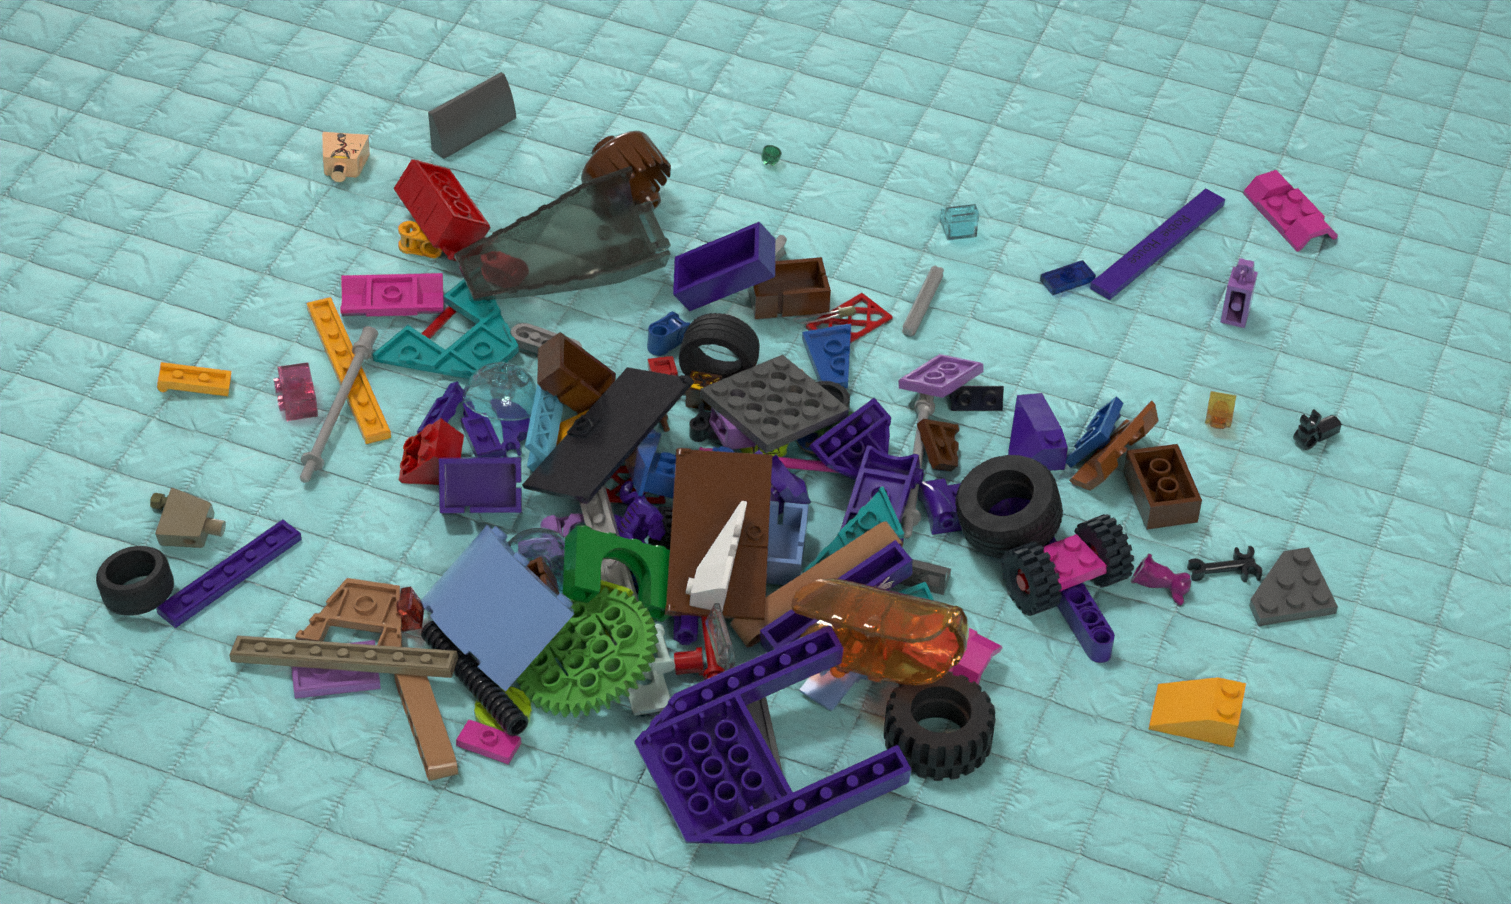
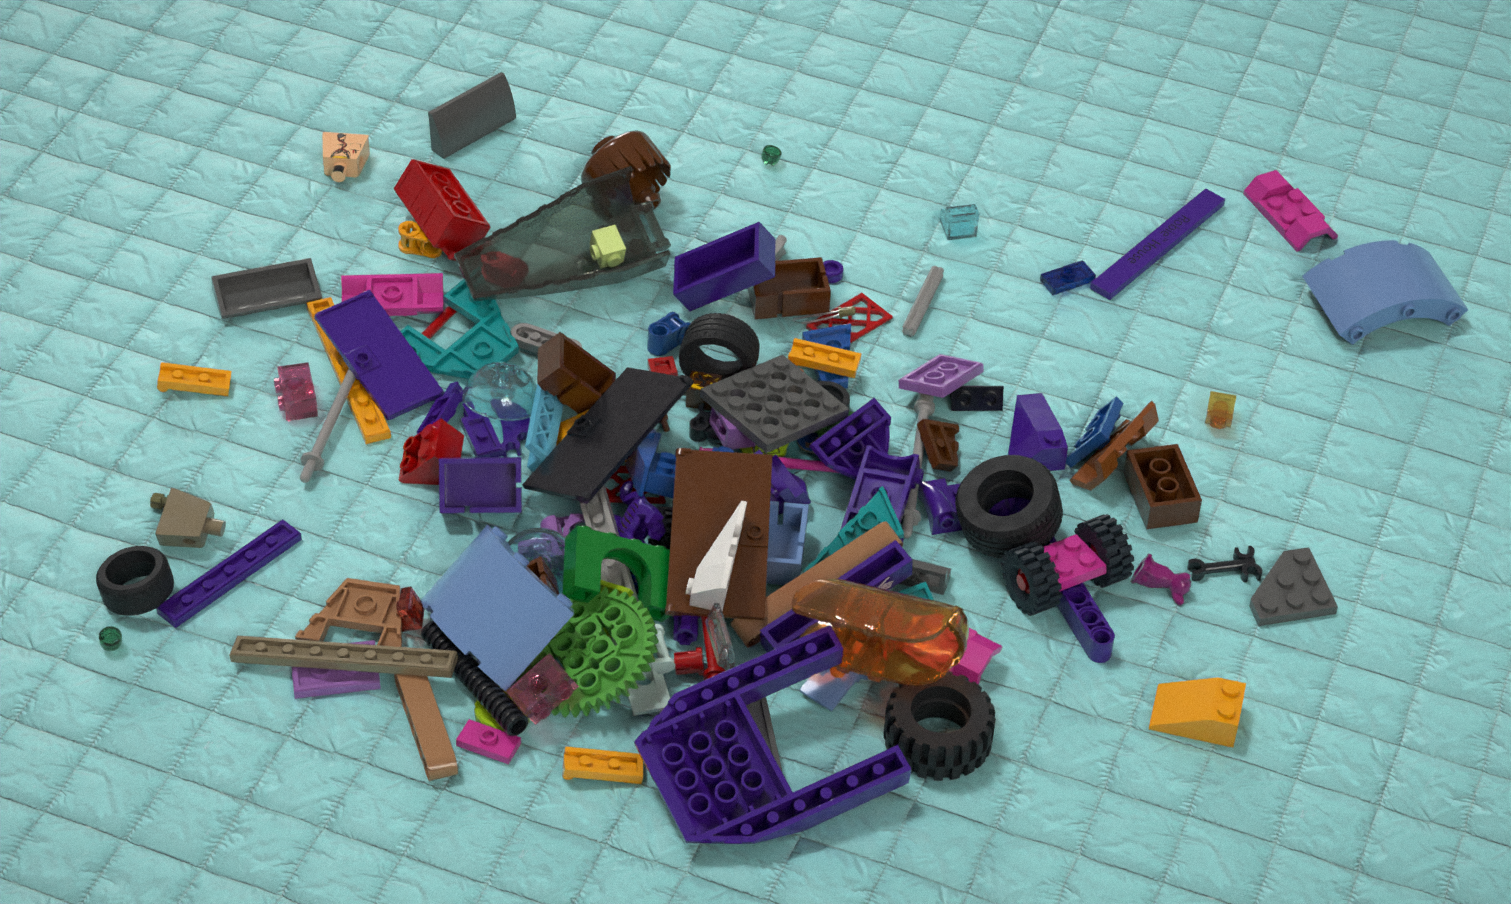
(109, 635): none -> clear green hinge
(265, 288): none -> dark grey slope
(379, 355): none -> dark purple door
(543, 675): none -> clear pink brick
(602, 765): none -> light orange hinge
(607, 247): none -> yellowish green brick
(824, 358): none -> light orange hinge
(834, 270): none -> dark purple tile
(1239, 294): medium lavender hinge -> none
(1315, 429): black bar -> none
(1381, 286): none -> medium blue panel

